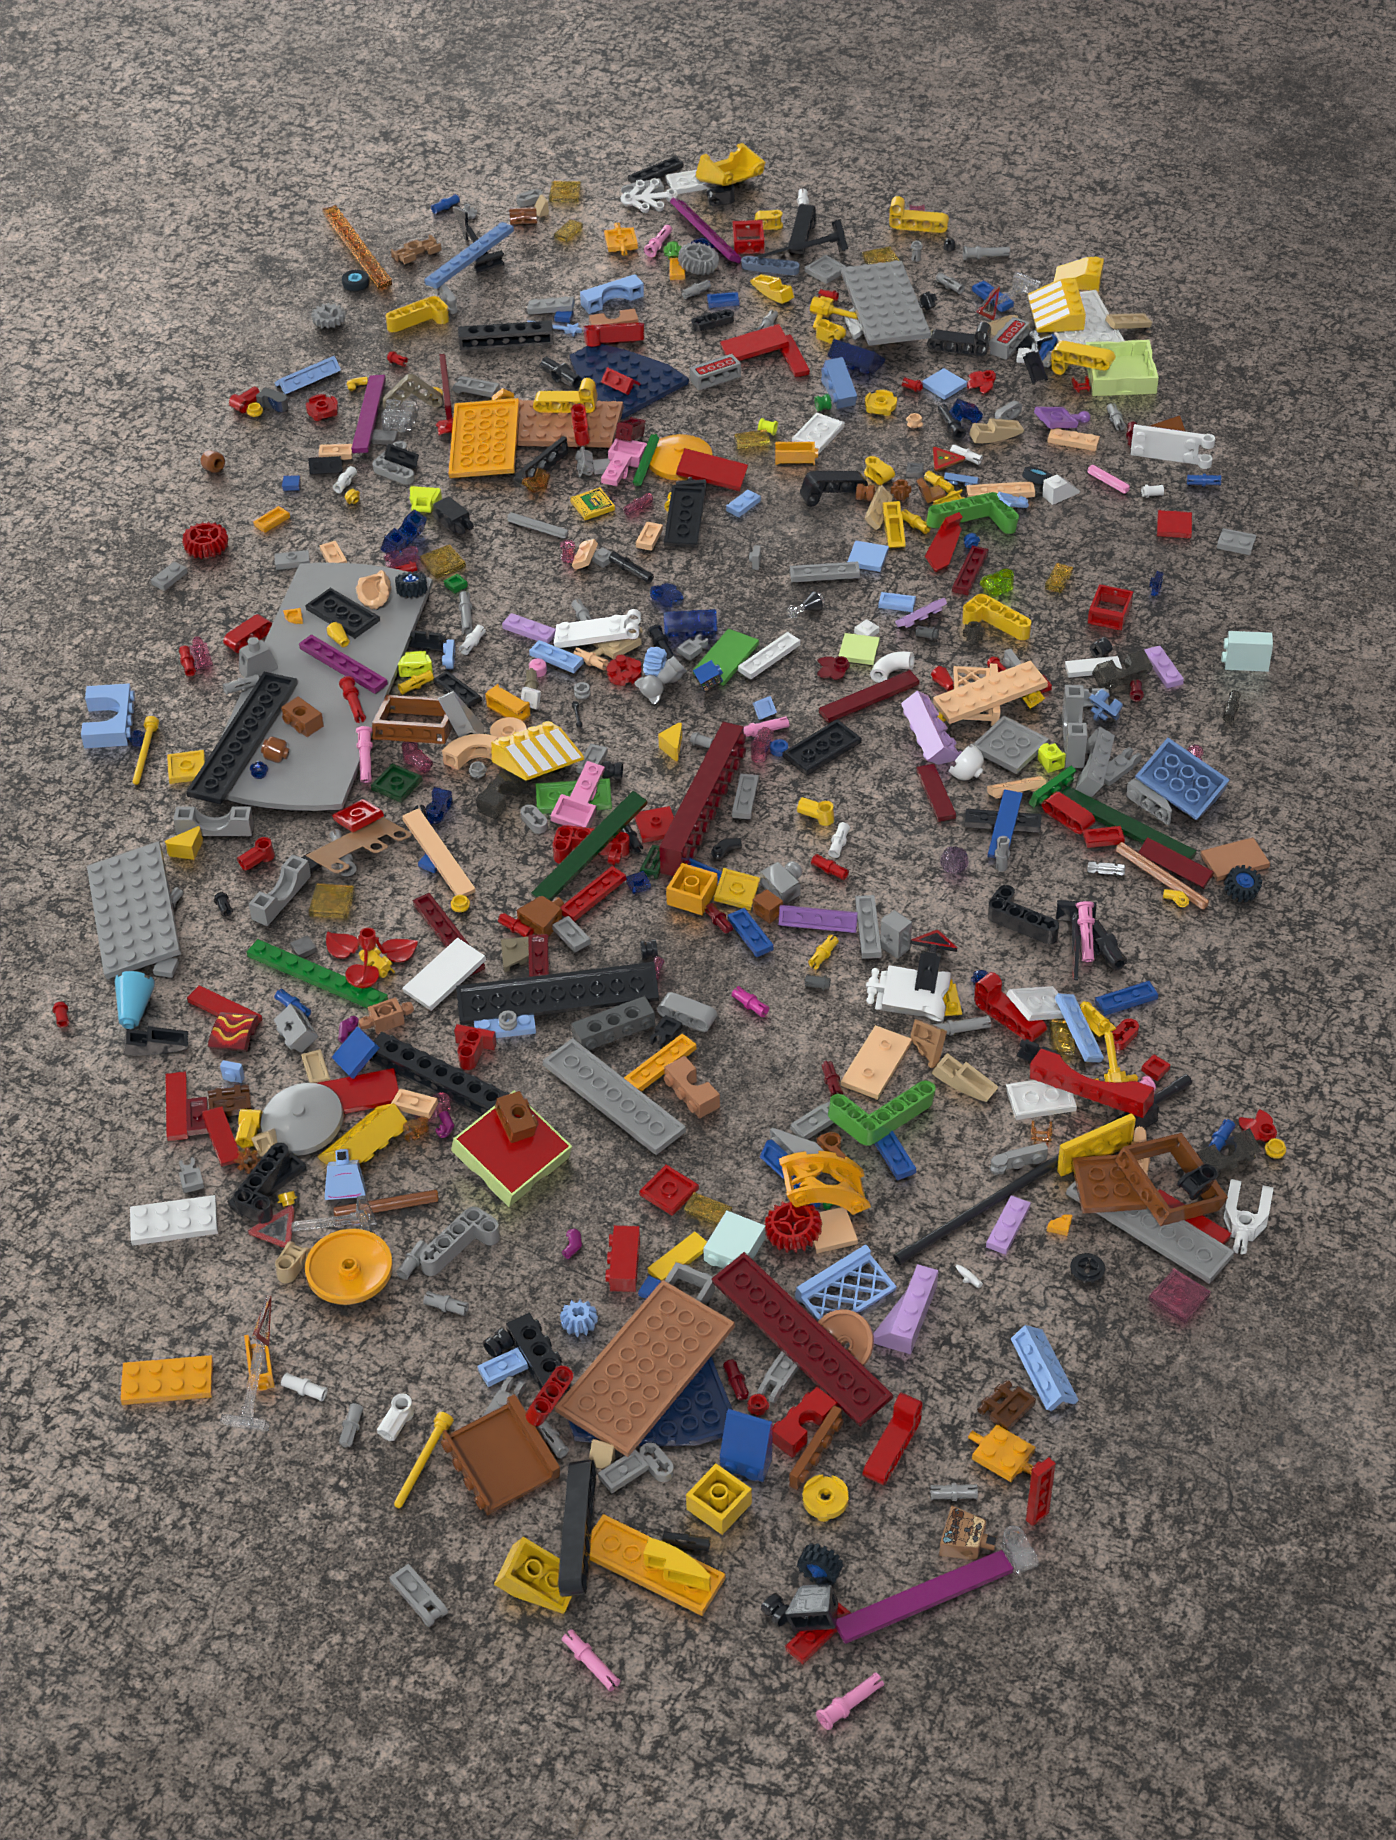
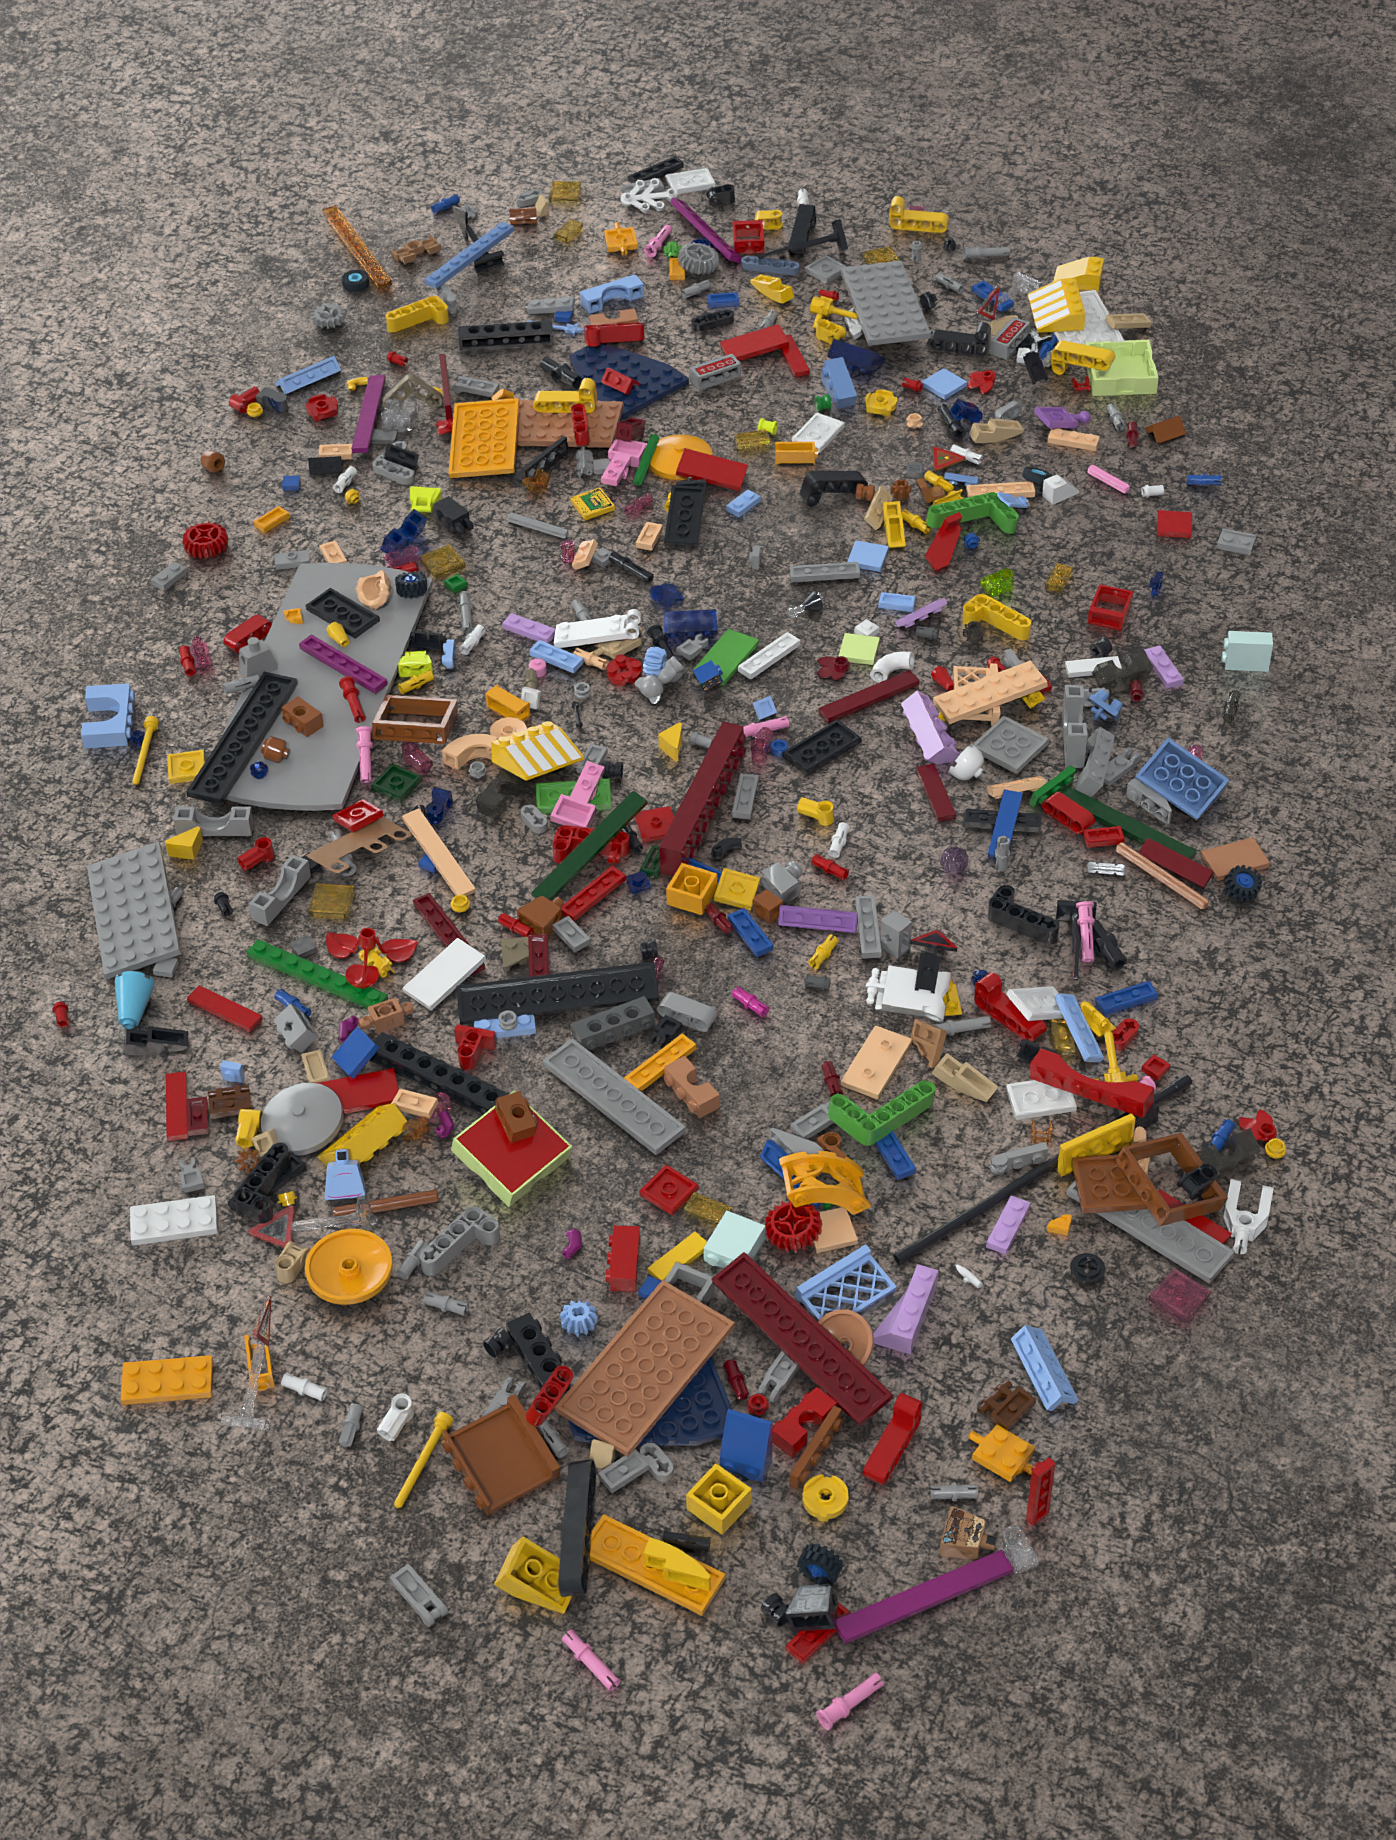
(221, 1135): red tile -> none
(232, 1031): slope -> none
(450, 683): black tile -> none
(460, 715): light grey slope -> none
(502, 1367): light blue plate -> none
(738, 167): yellow windscreen -> none
(878, 470): yellow piece -> none
(970, 570): dark red tile -> none
(1049, 753): neon yellow brick -> none
(1171, 445): white hinge -> none
(1177, 896): yellow arm -> none

